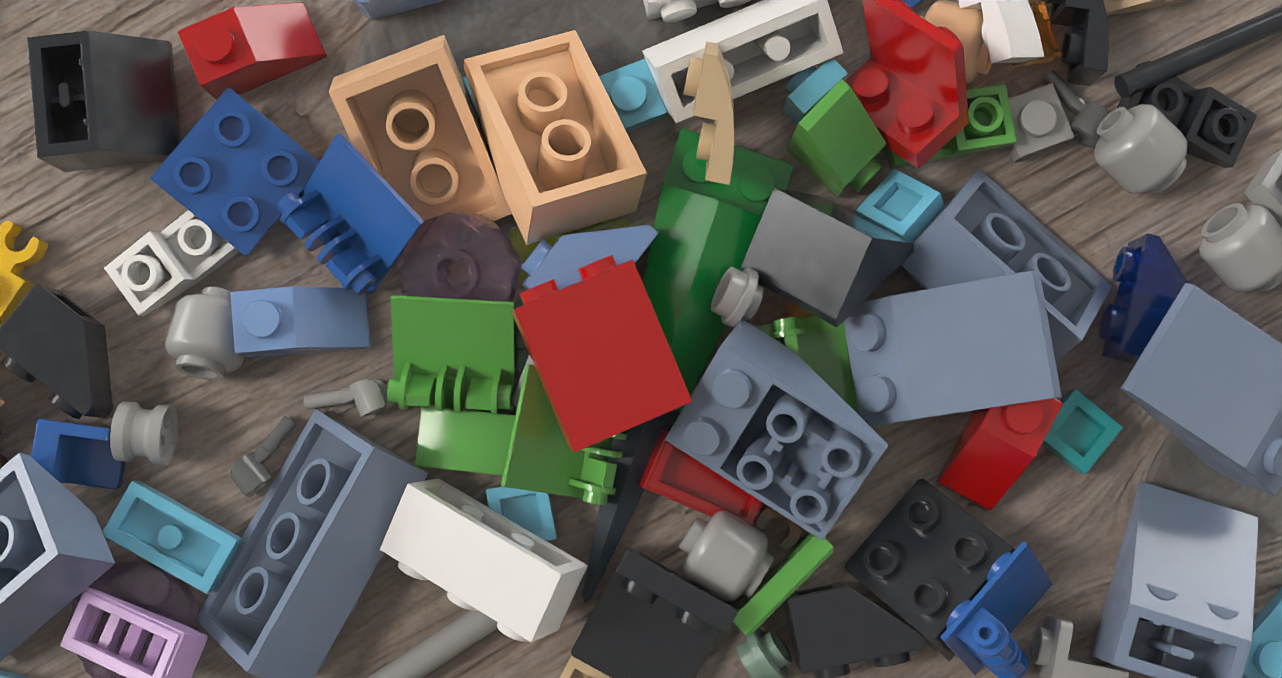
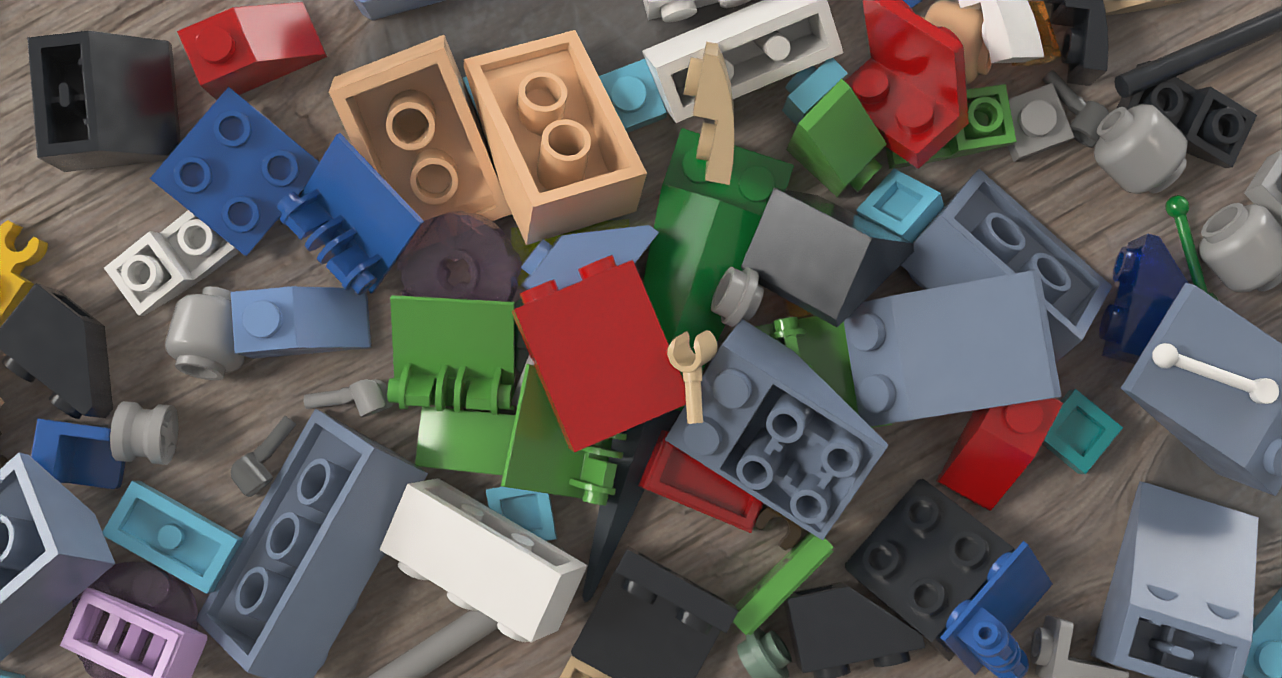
(691, 365): none -> tan hand
(726, 556): light grey head -> none
(1178, 207): none -> green hinge
(1260, 390): none -> white hinge

